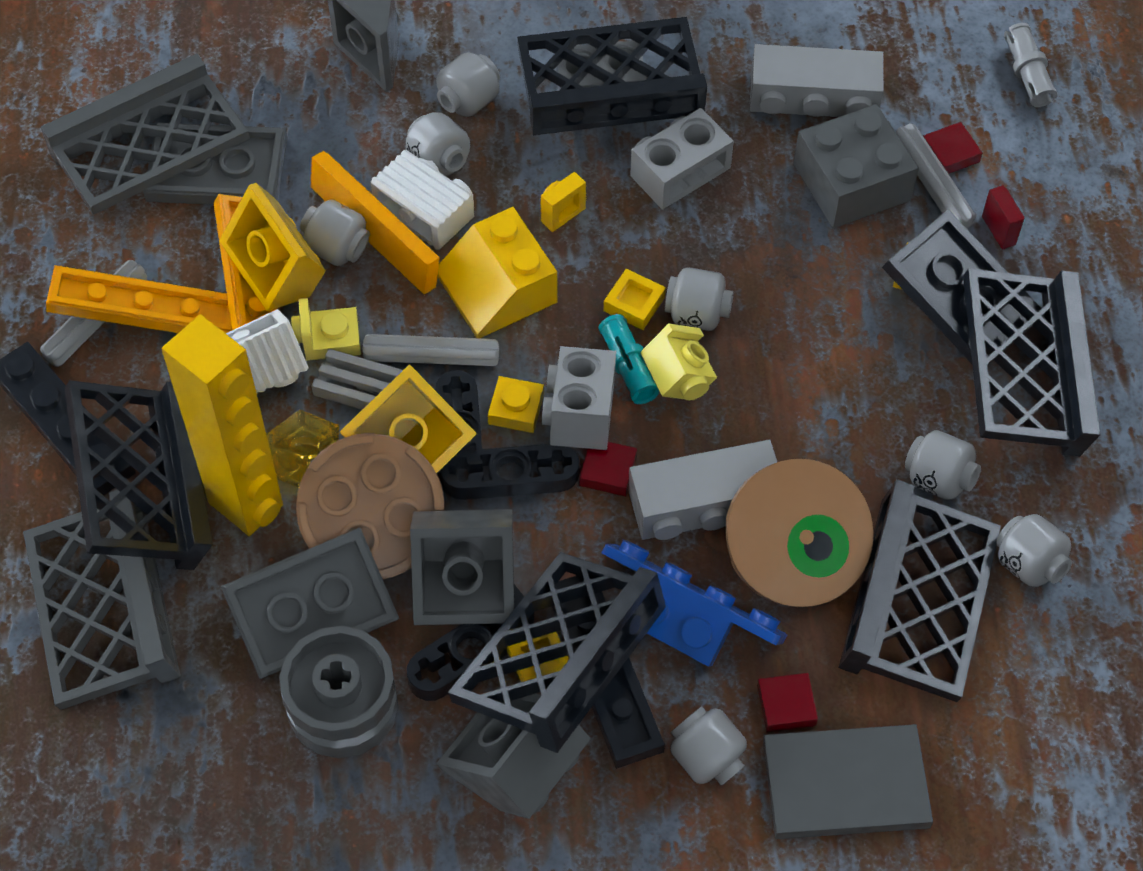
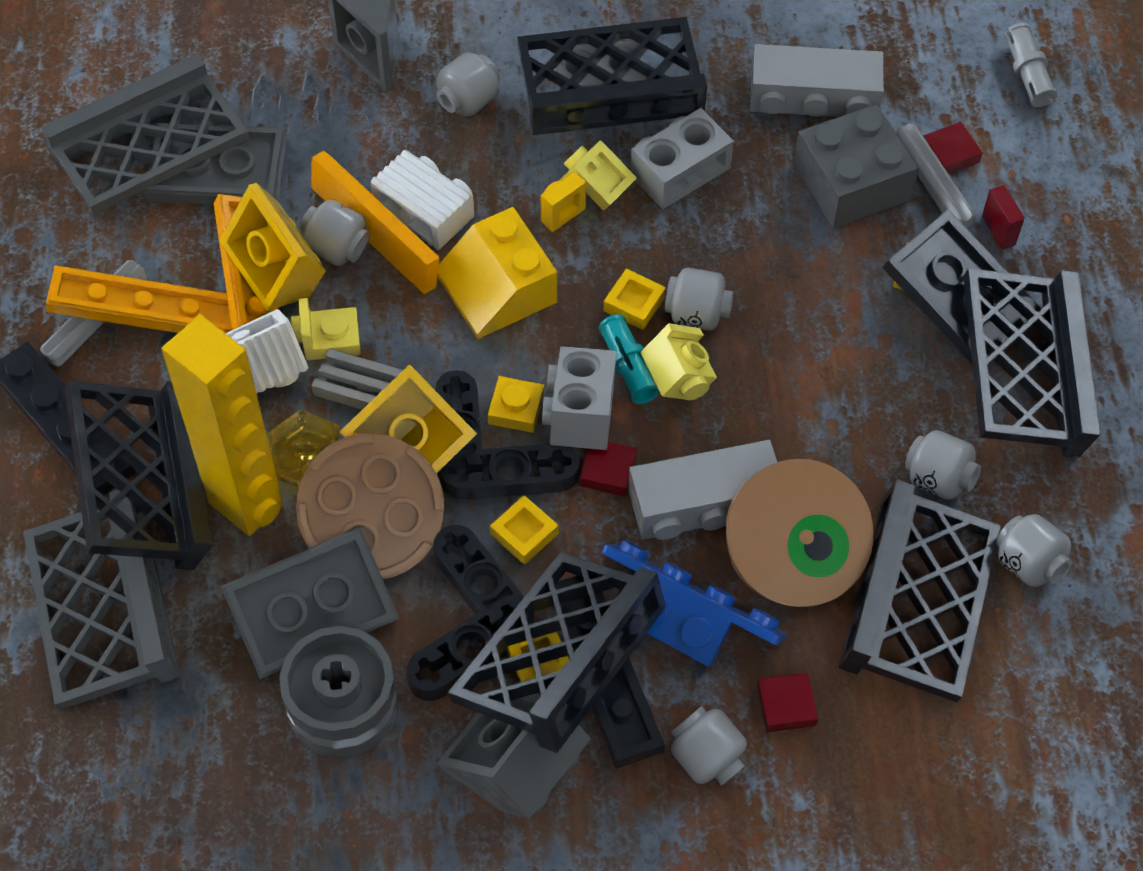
(431, 350): light grey axle -> none
(439, 140): light grey head -> none
(462, 566): dark grey slope -> none
(524, 529): none -> yellow plate
(602, 171): none -> light yellow bracket
(846, 781): dark grey tile -> none

